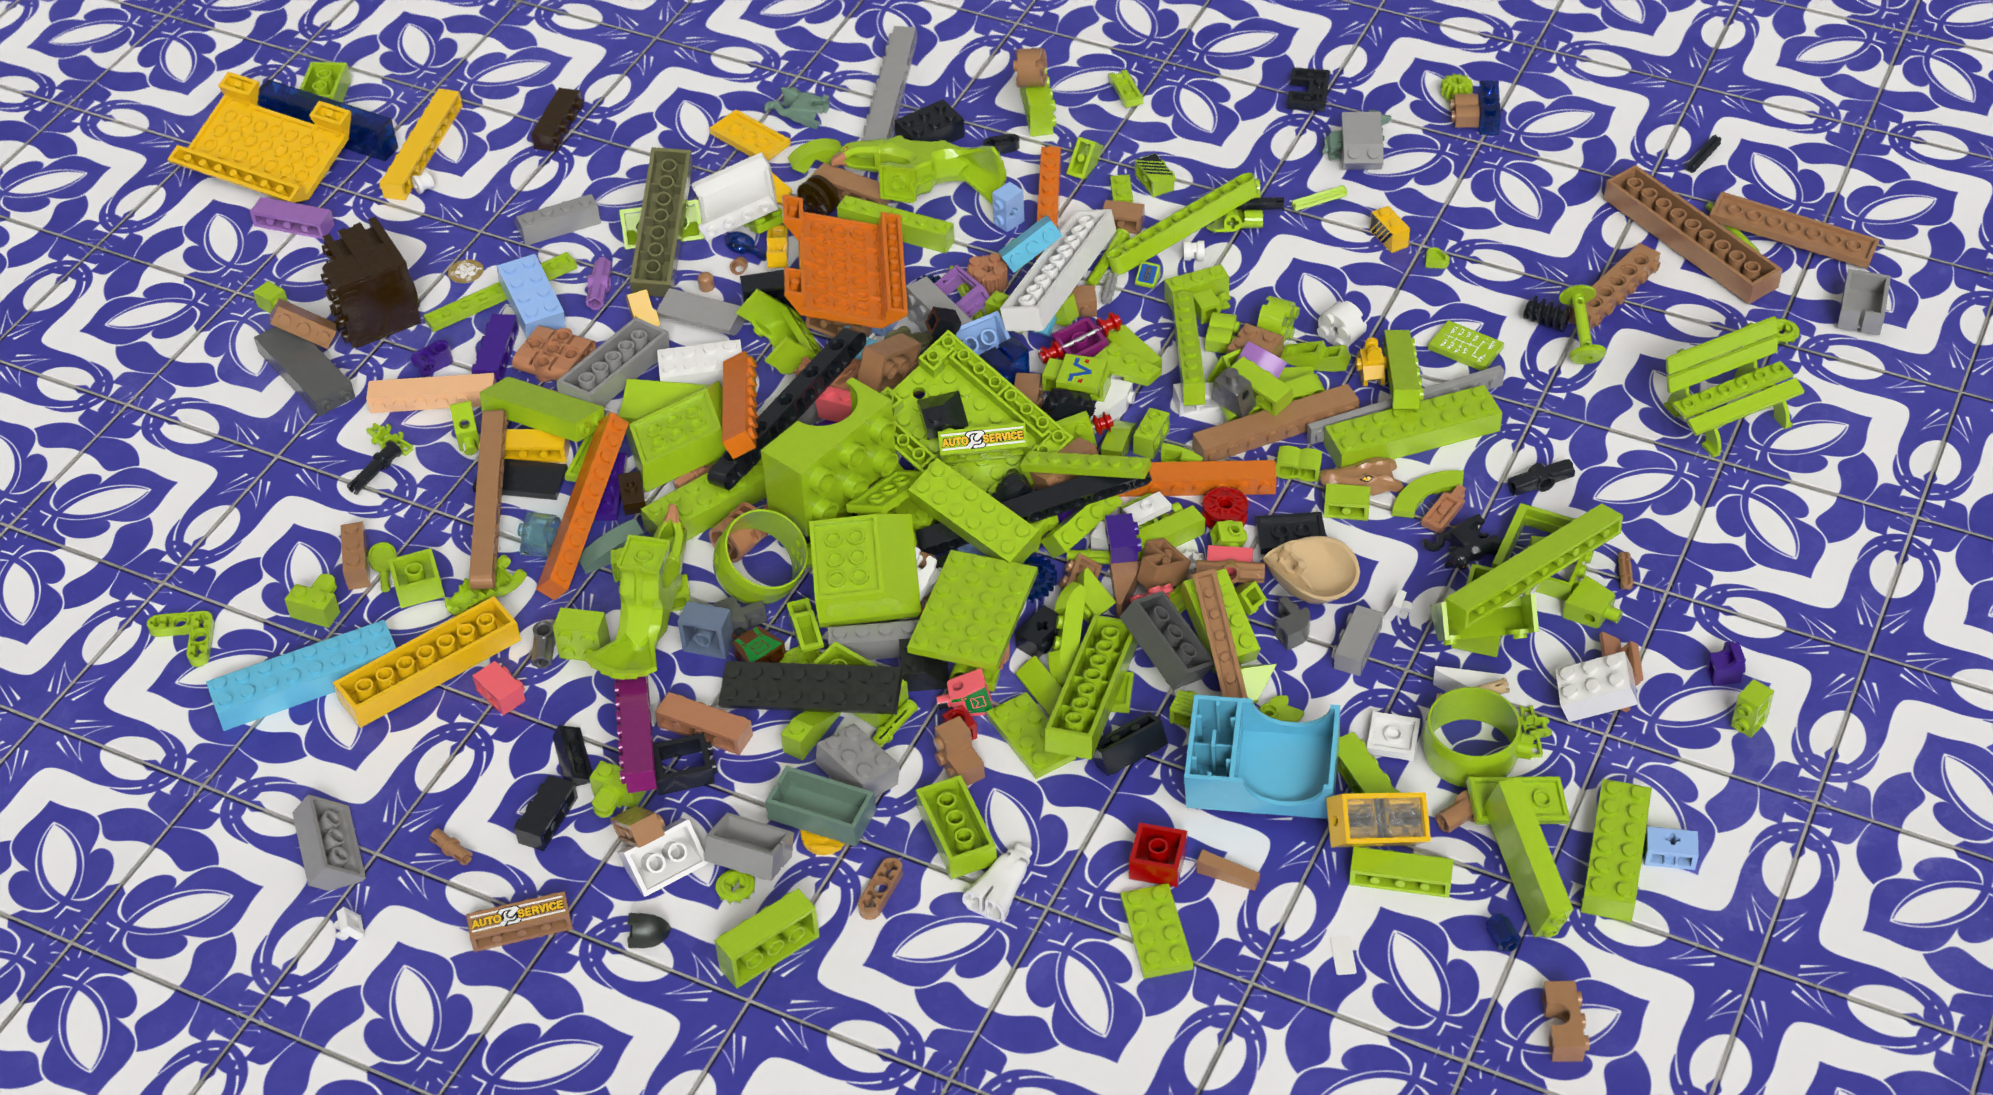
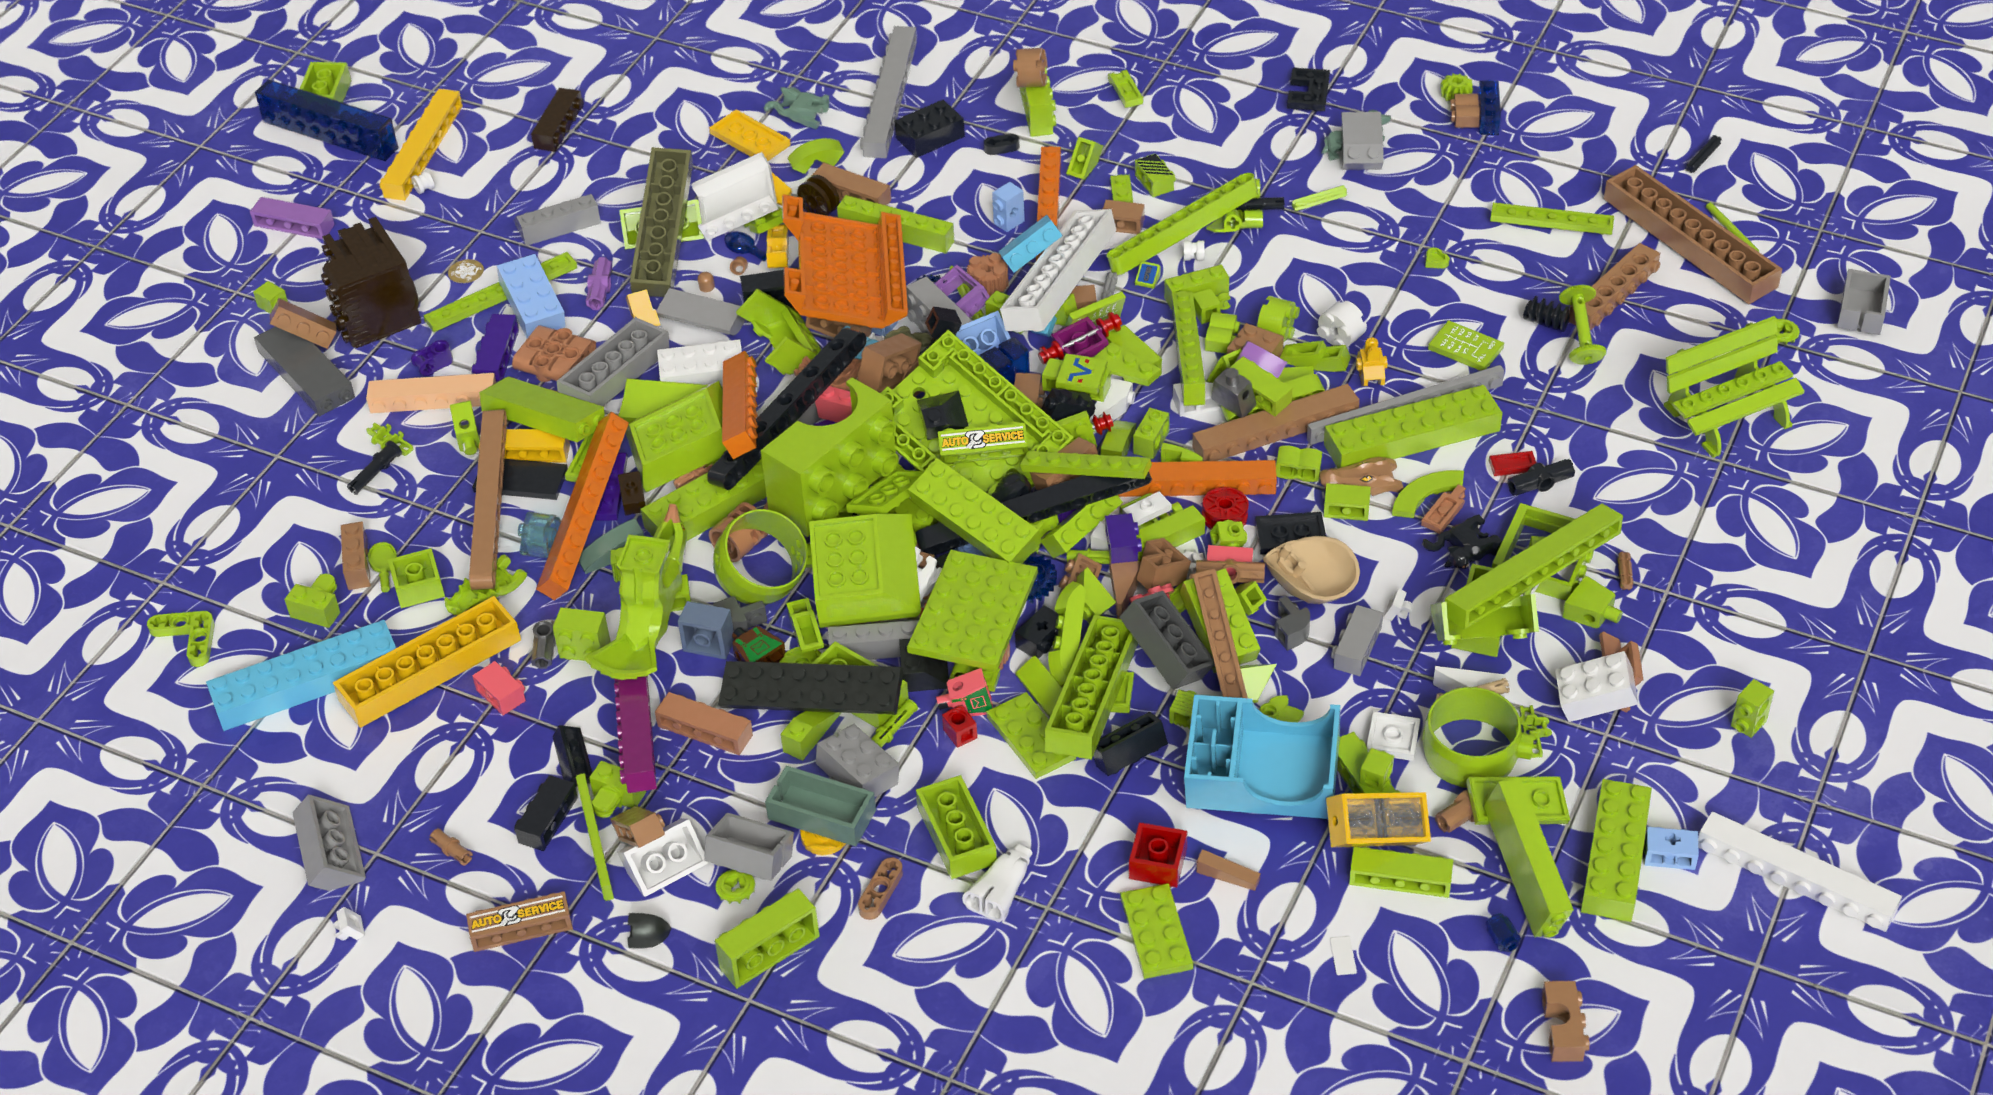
(263, 146): yellow slope -> none
(594, 837): none -> lime tile
(686, 778): black window -> none
(914, 167): lime animal -> none
(956, 752): medium nougat brick -> none
(1099, 309): none -> lime tile
(1121, 236): lime axle -> none
(1376, 769): none -> lime brick
(1389, 229): yellow brick -> none
(1403, 369): lime brick -> none
(1511, 463): none -> red tile
(1552, 218): none -> lime plate
(1727, 665): dark purple brick -> none
(1794, 230): medium nougat plate -> none
(1799, 871): none -> white brick

